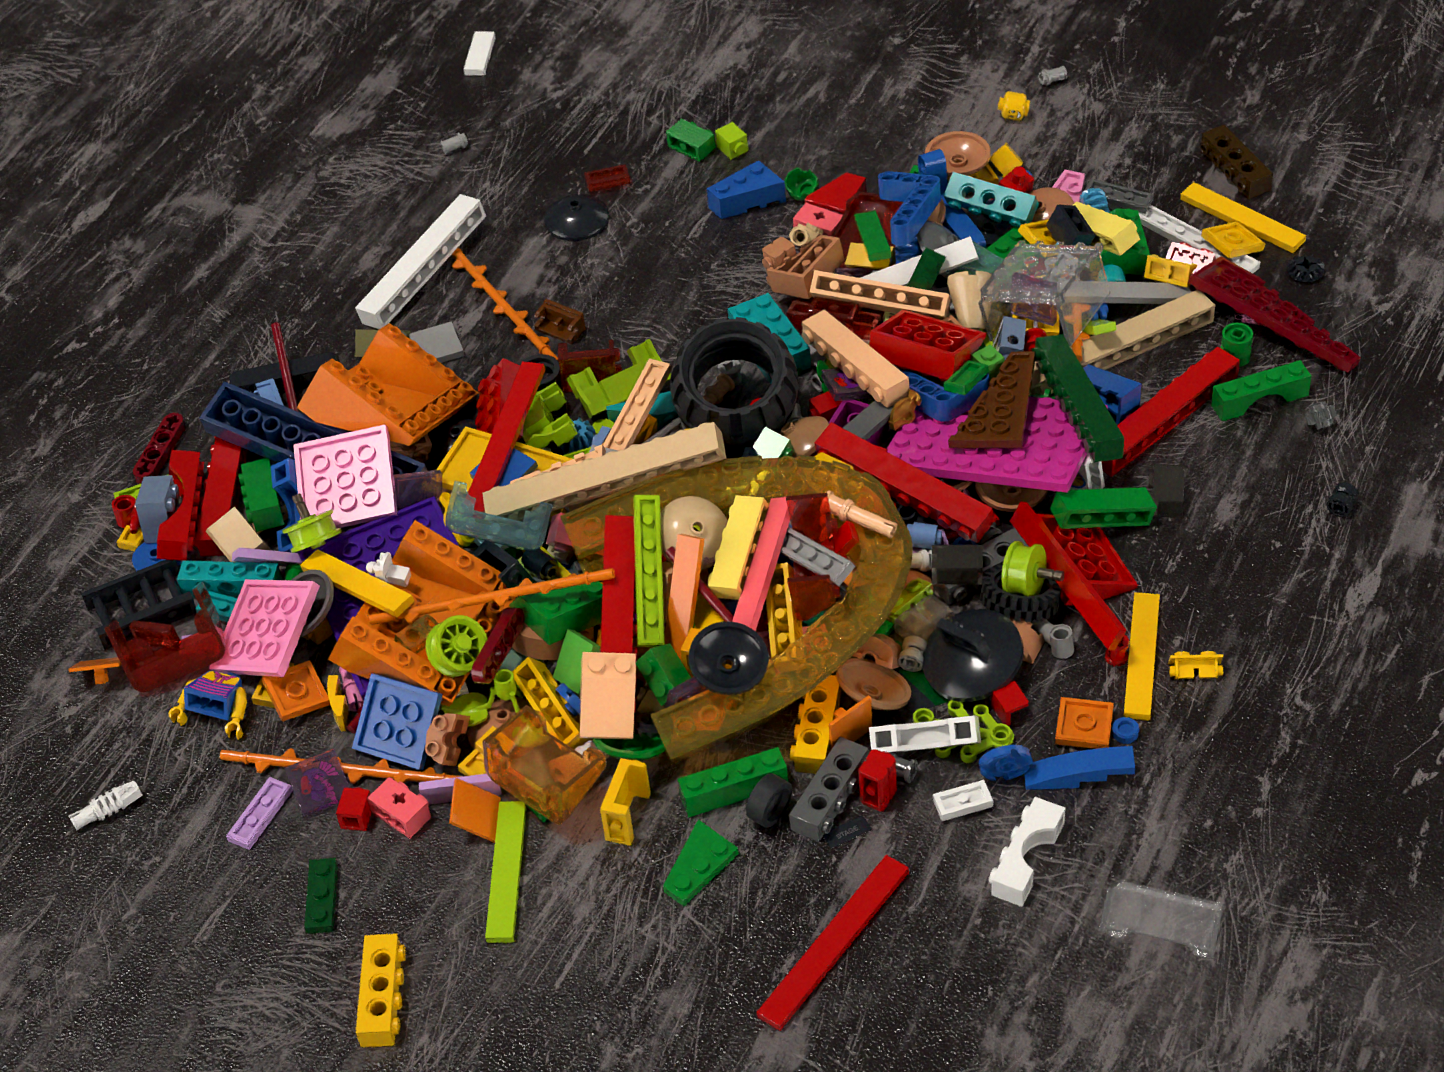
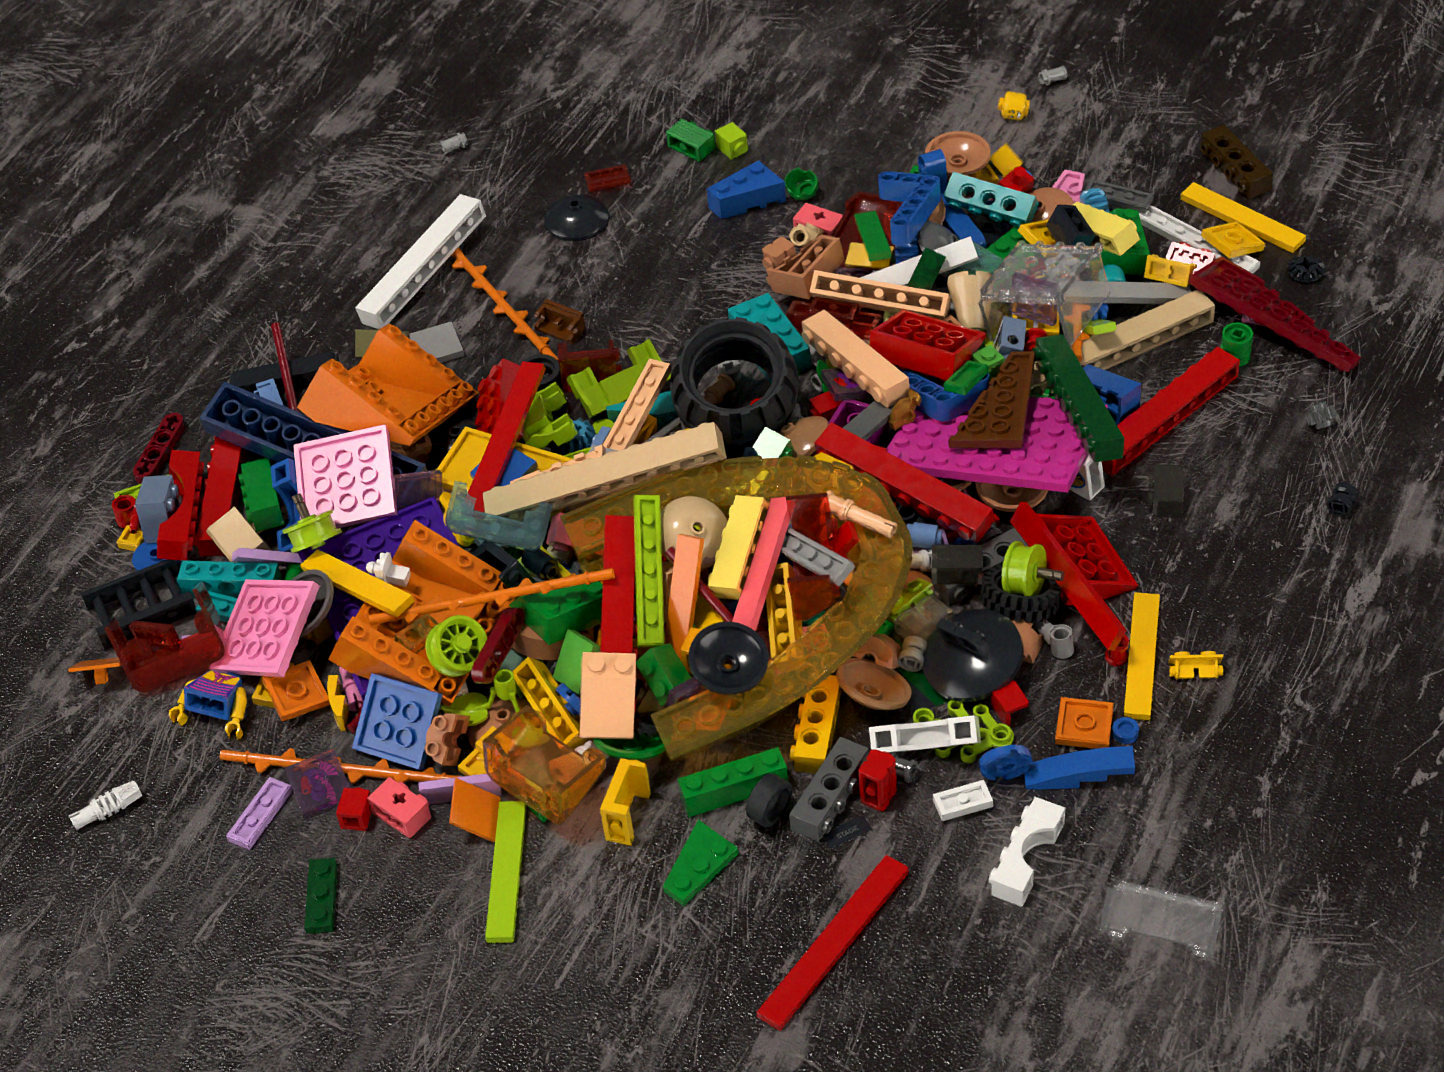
(379, 951): yellow brick -> none
(479, 53): white tile -> none
(837, 192): red slope -> none
(851, 723): orange piece -> none
(1103, 508): green brick -> none
(1235, 396): green arch -> none

